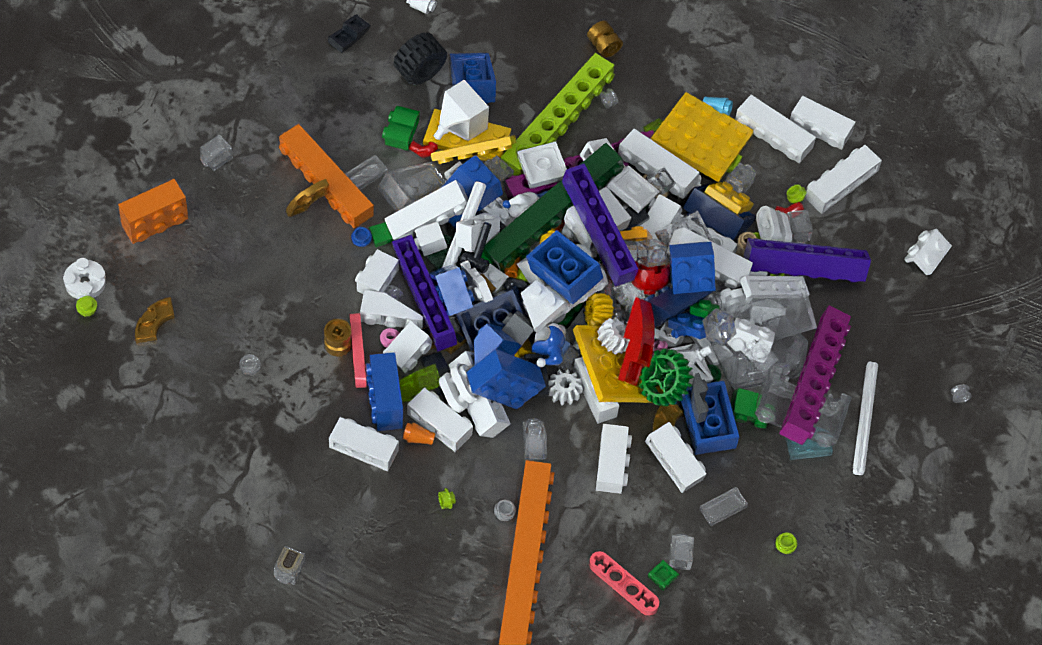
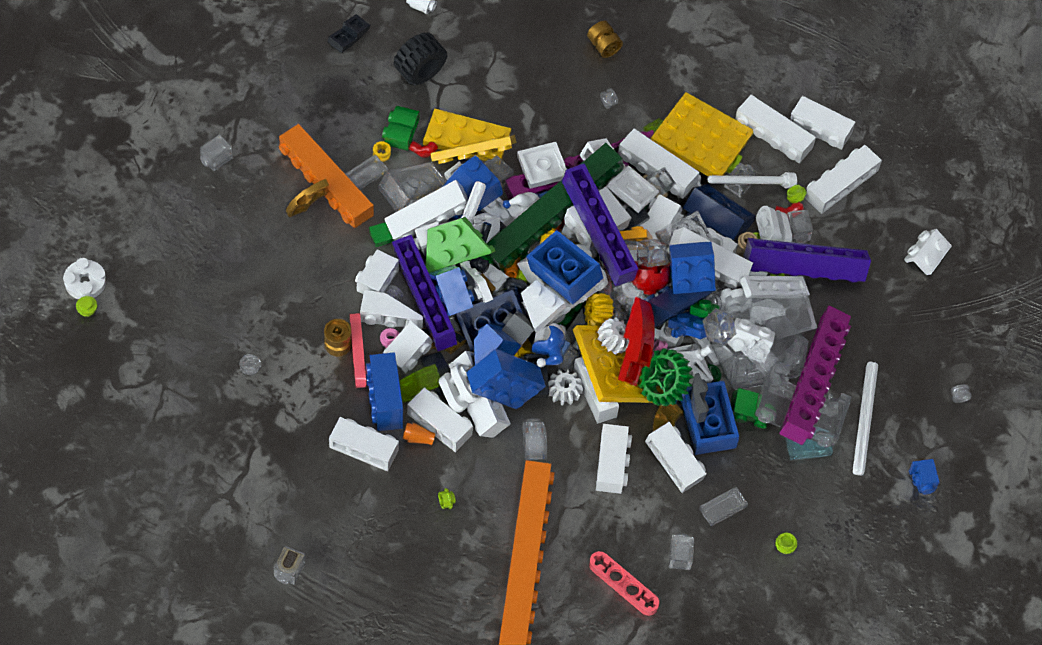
(152, 319): pearl gold tile -> none
(153, 211): orange brick -> none
(361, 237): blue plate -> none
(384, 146): none -> yellow bush
(453, 244): none -> wing
(462, 113): white piece -> none
(476, 71): blue slope -> none
(504, 510): light grey plate -> none
(579, 93): lime brick -> none
(663, 575): green tile -> none
(722, 105): medium azure cone -> none
(729, 198): yellow plate -> none
(786, 180): none -> white piece
(924, 476): none -> blue brick

